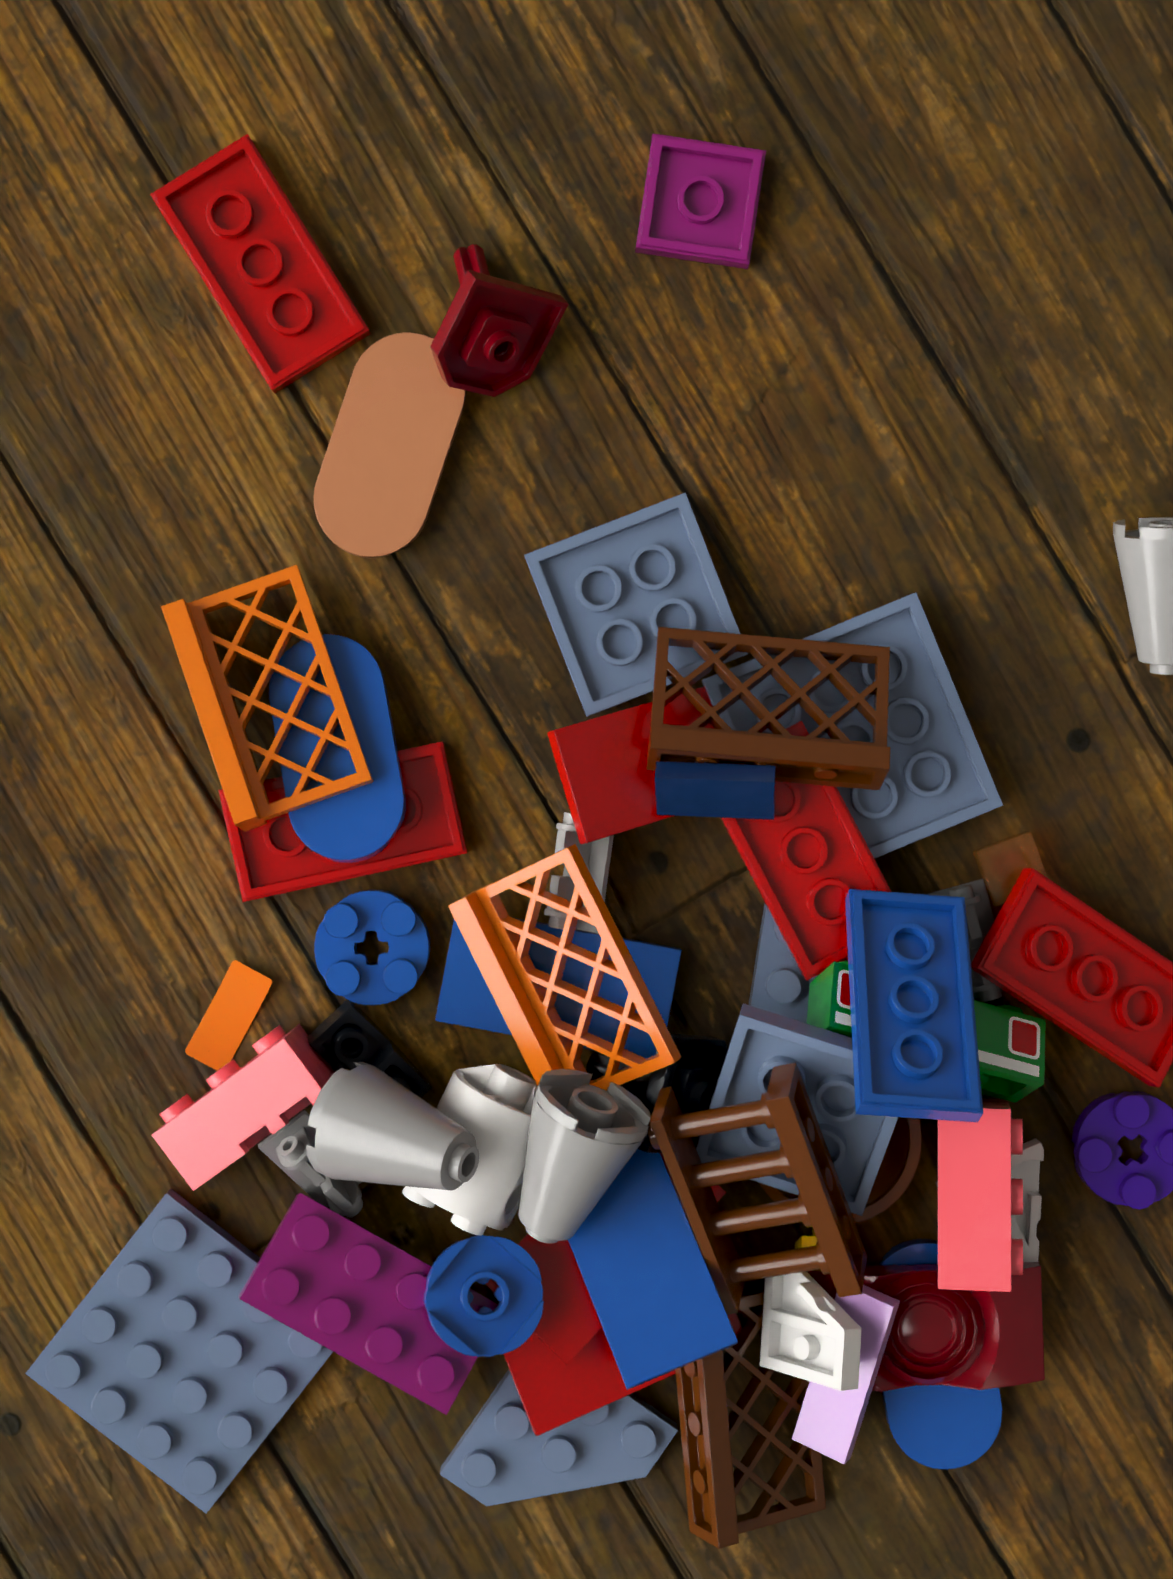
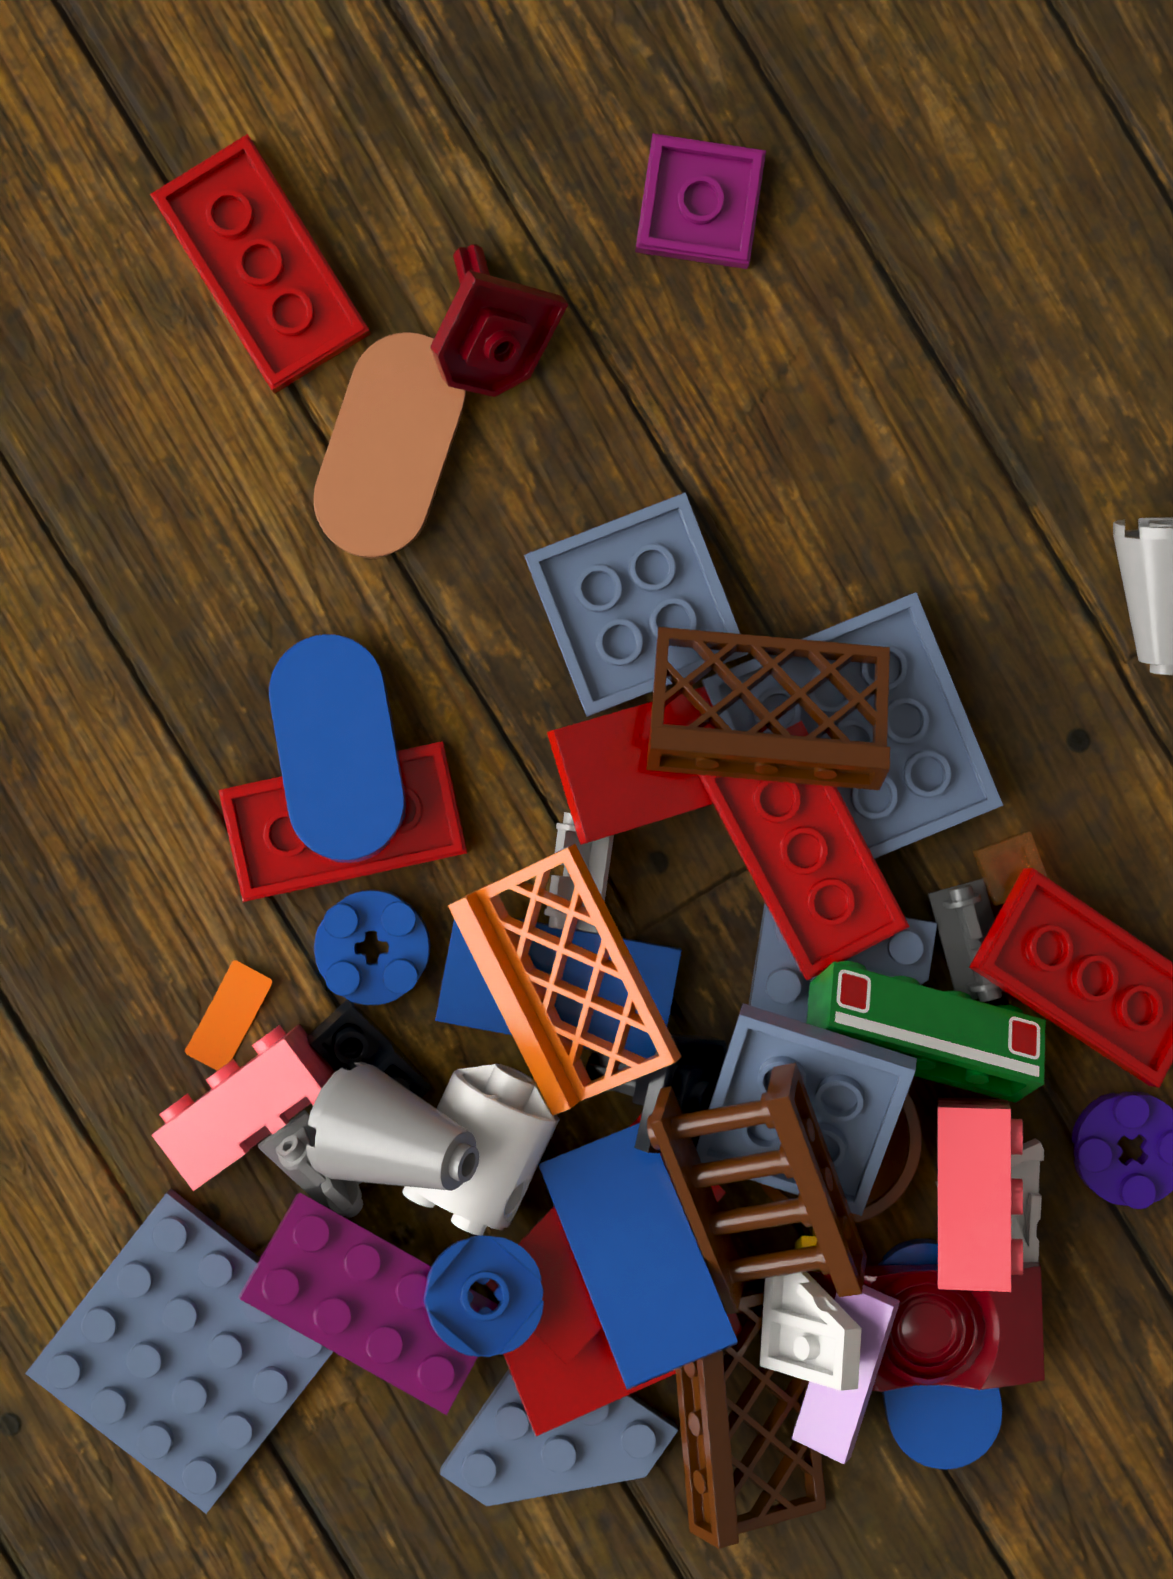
(219, 713): orange fence -> none
(575, 1150): light grey cone -> none
(715, 790): dark blue tile -> none
(912, 1006): blue tile -> none

